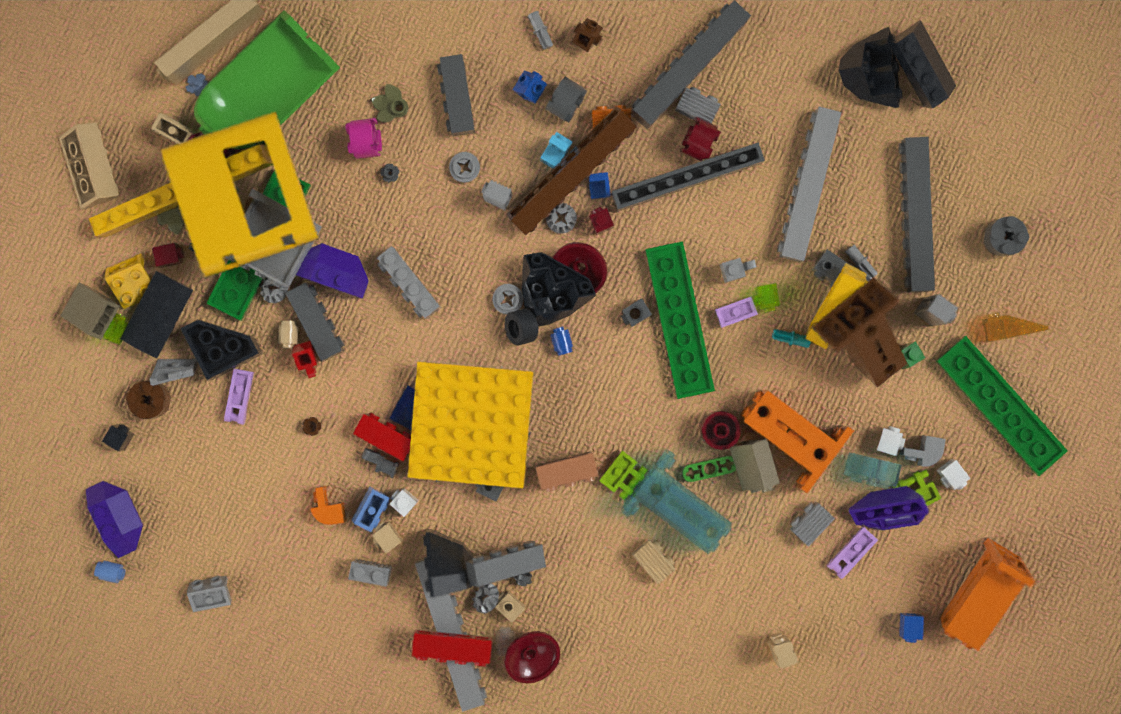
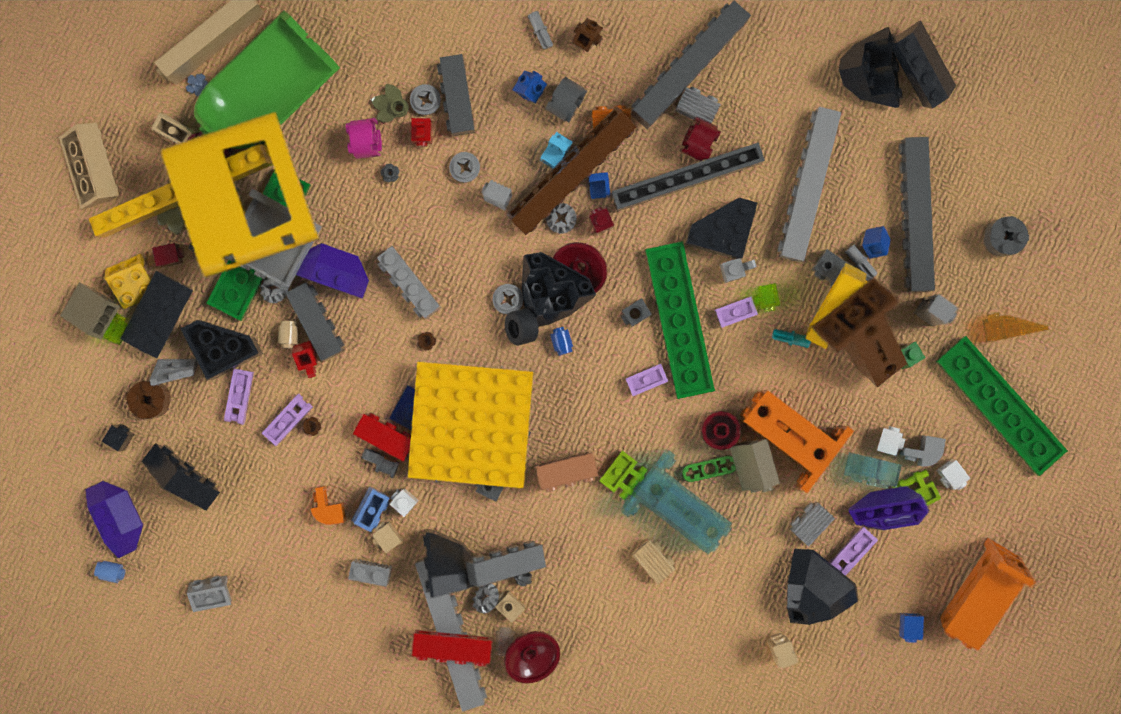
(180, 477): none -> black brick
(286, 420): none -> lavender plate
(421, 131): none -> red brick
(422, 91): none -> light grey gear
(431, 341): none -> reddish brown plate
(646, 380): none -> lavender plate
(724, 230): none -> black brick
(817, 589): none -> black brick
(876, 242): none -> blue panel

